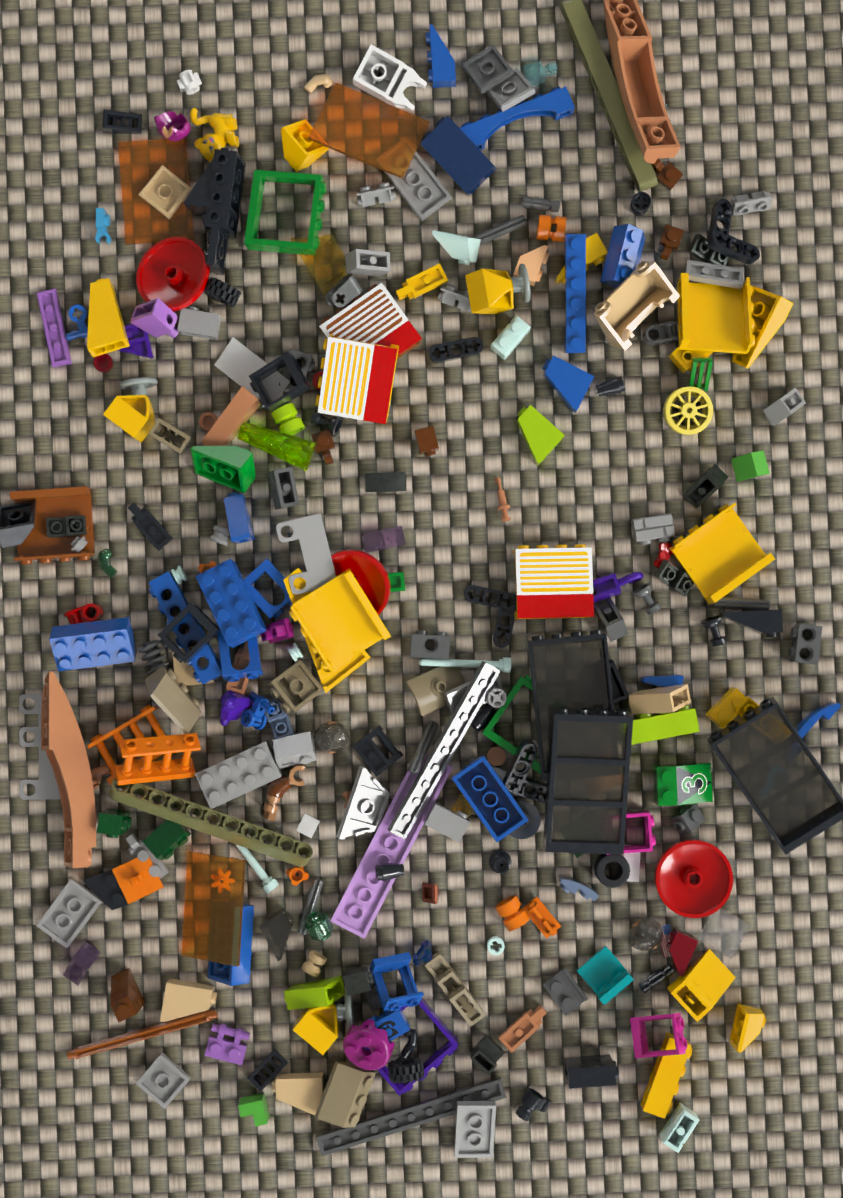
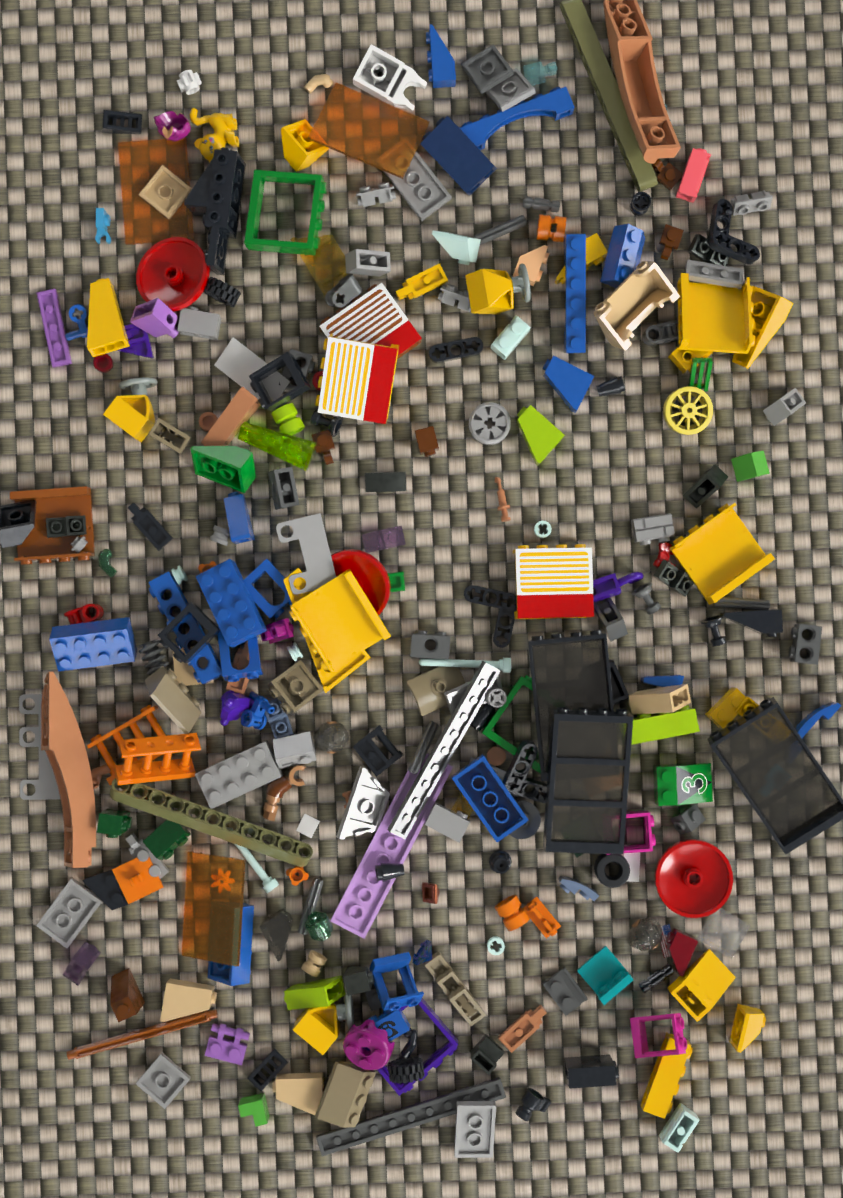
(498, 415): none -> light grey wheel
(548, 529): none -> light aqua bush
(693, 175): none -> coral window

